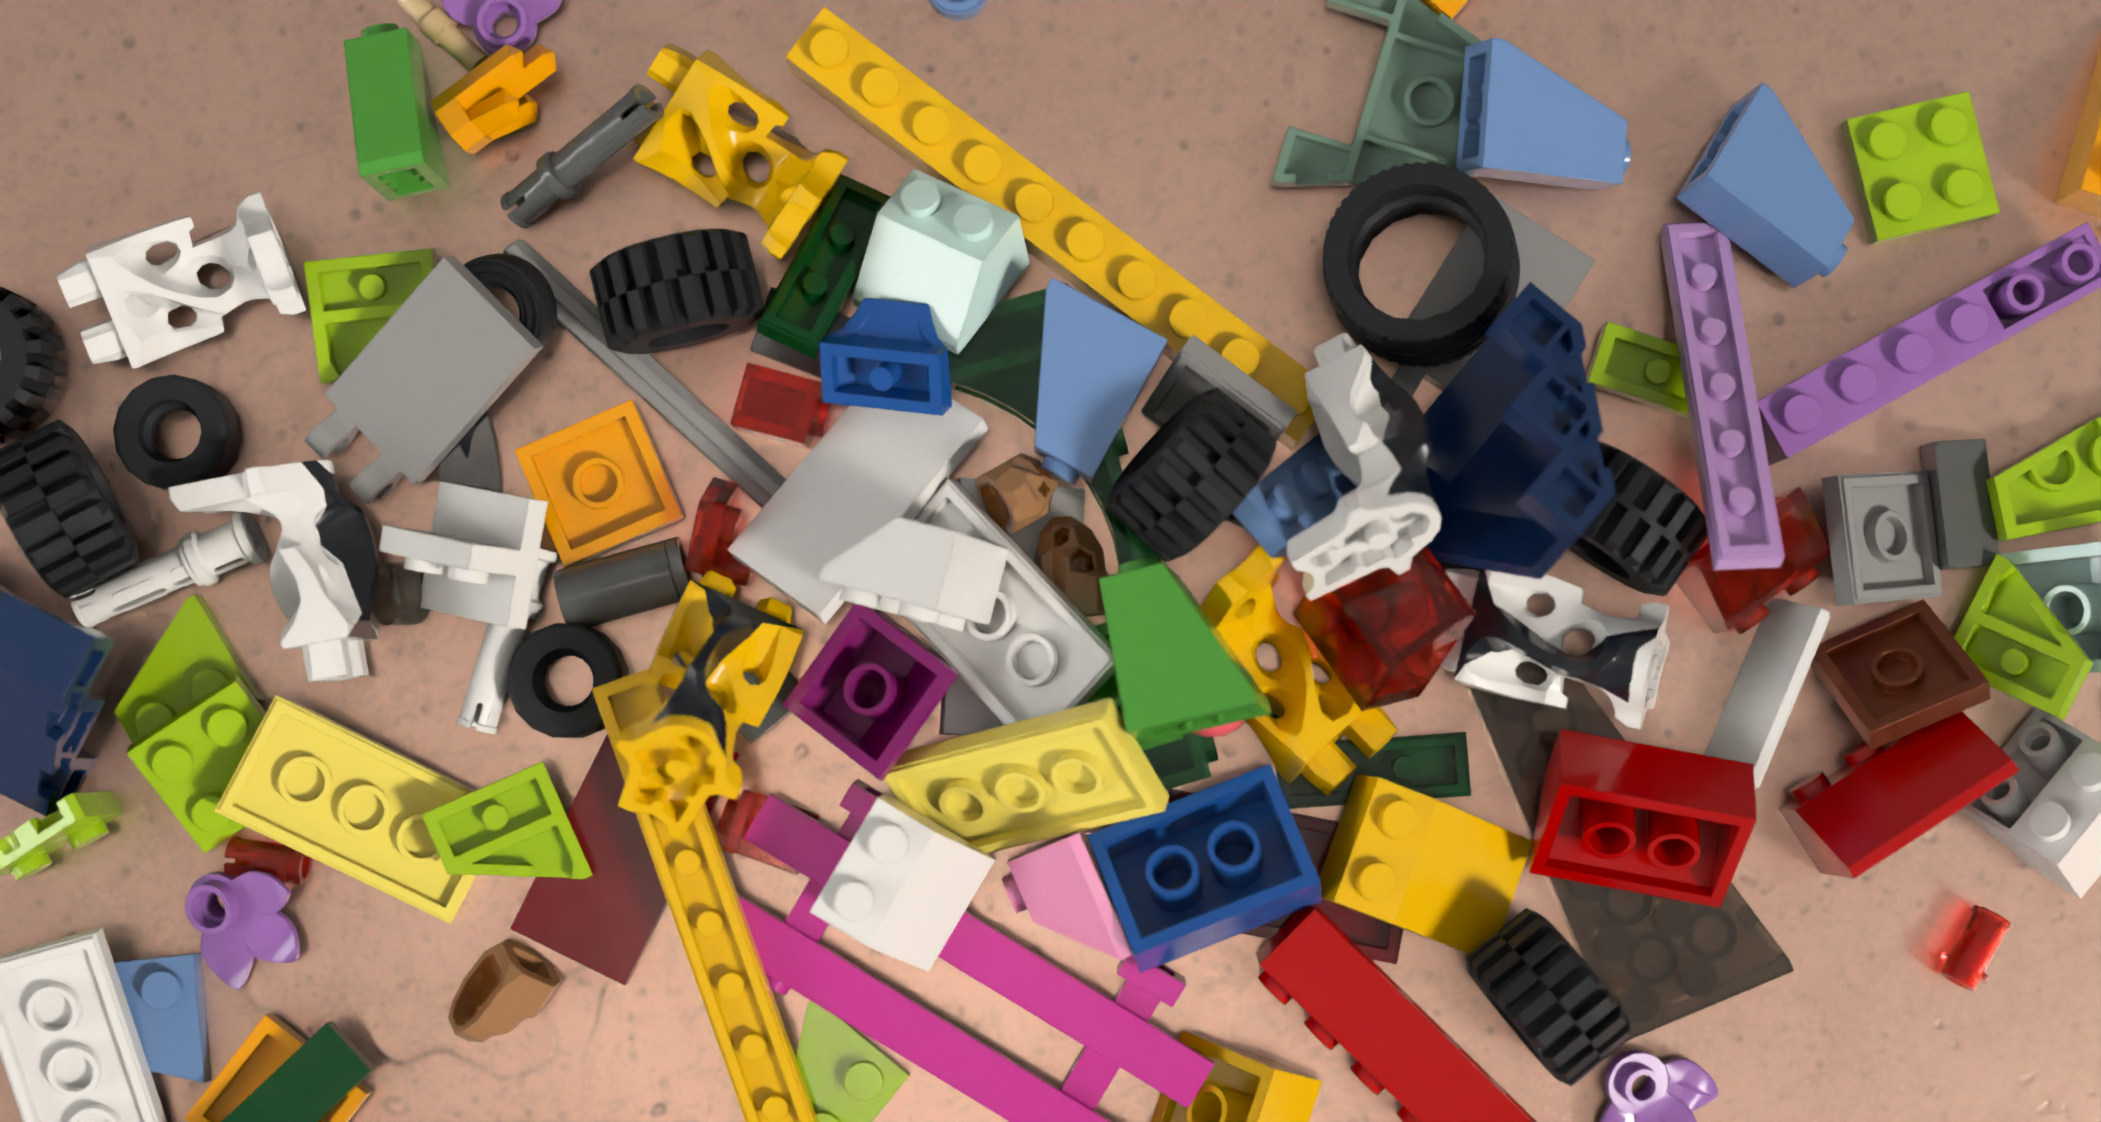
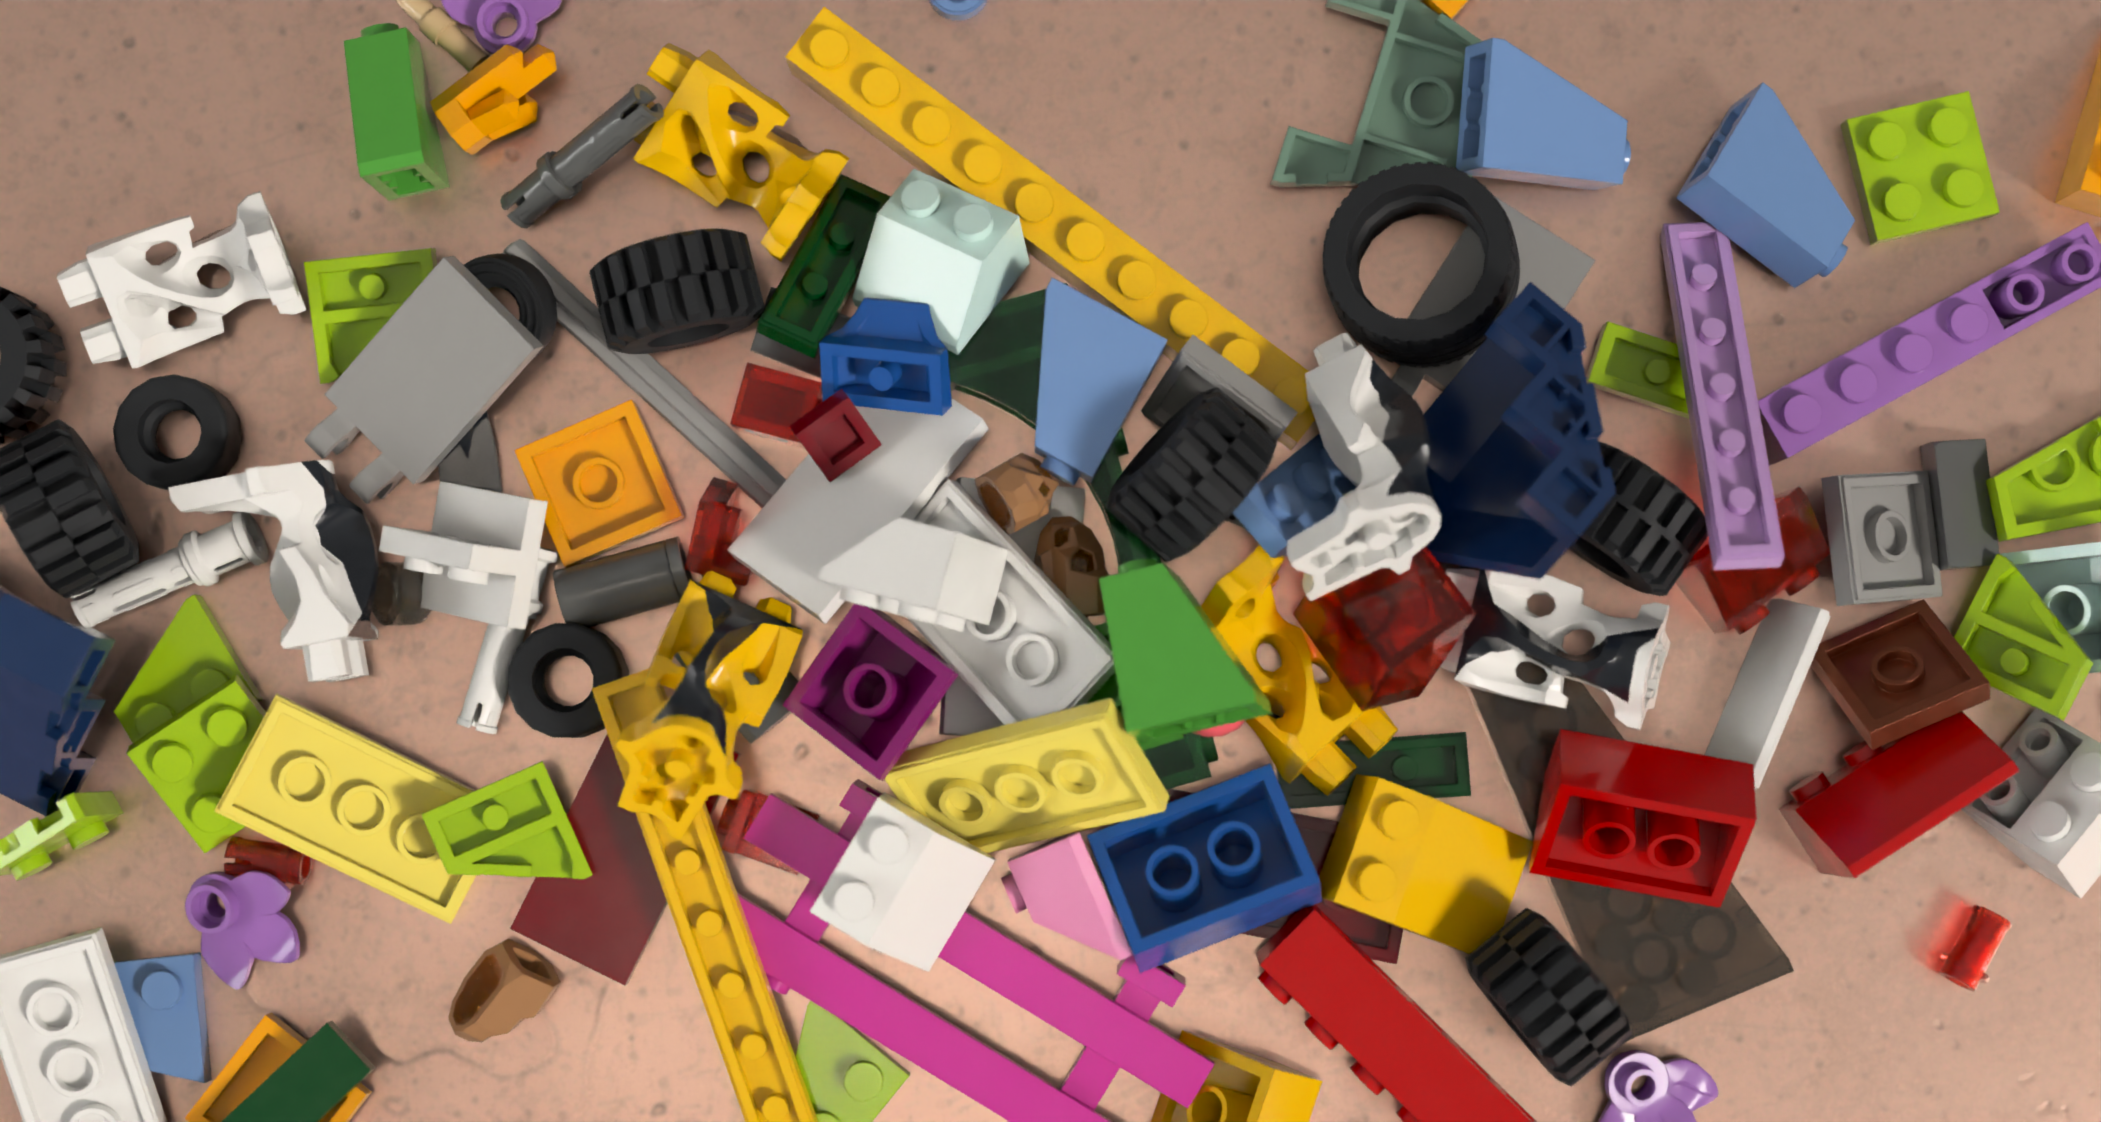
(835, 435): none -> dark red plate

